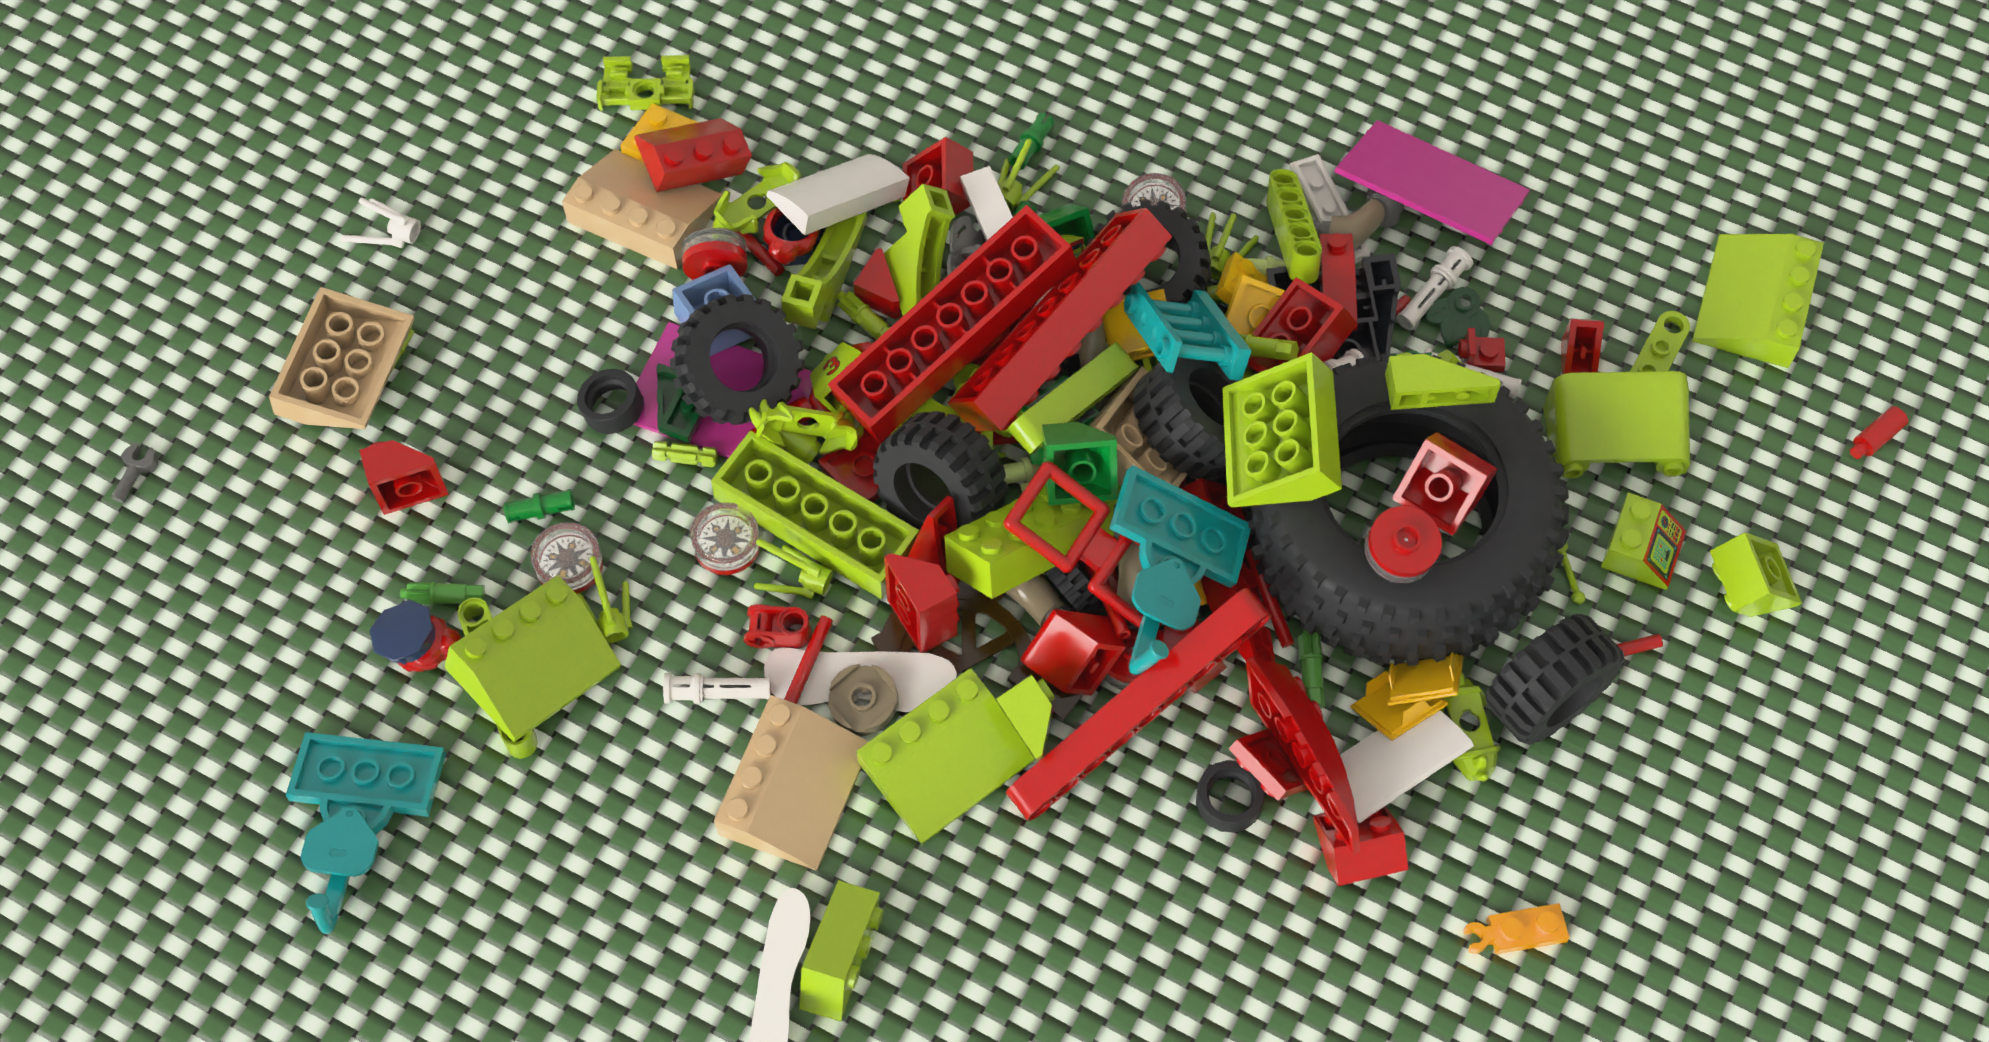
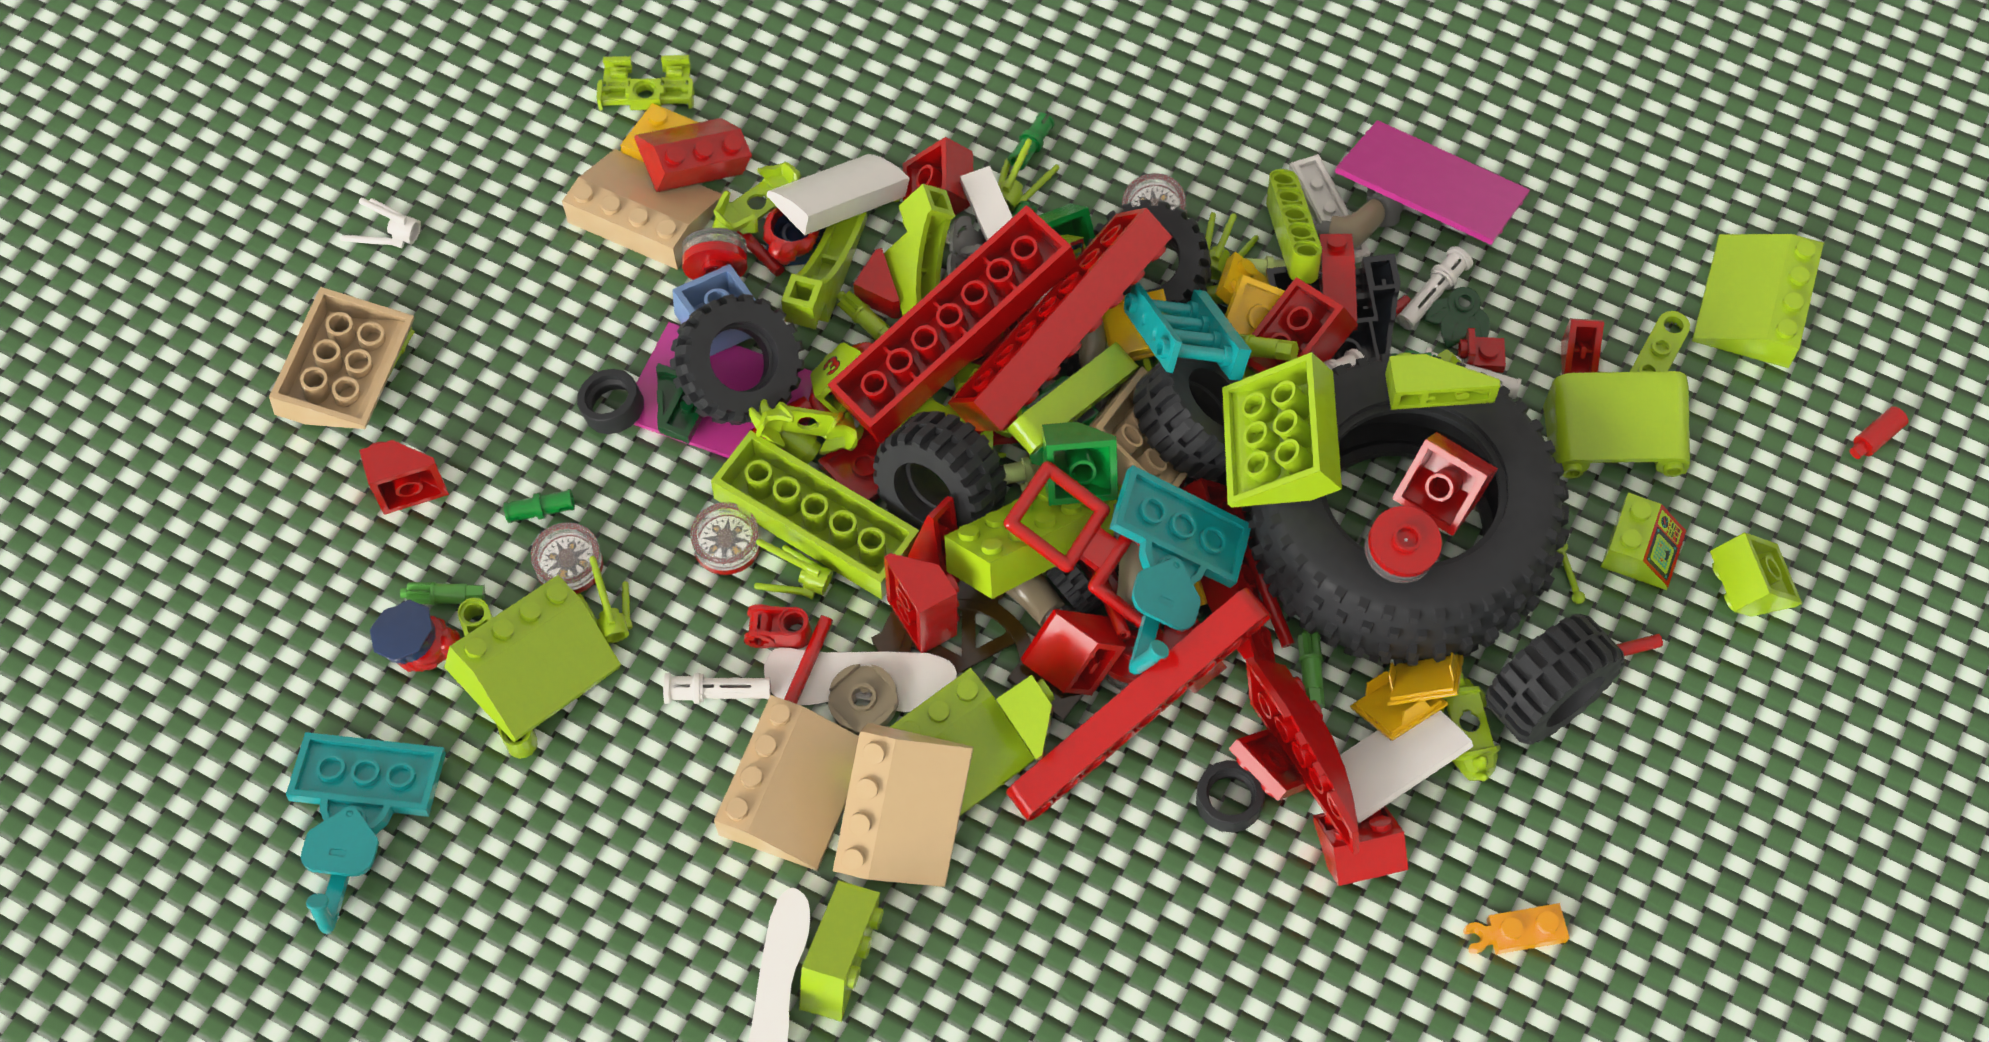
(134, 468): dark grey bar -> none
(684, 453): lime axle -> none
(902, 807): none -> tan slope

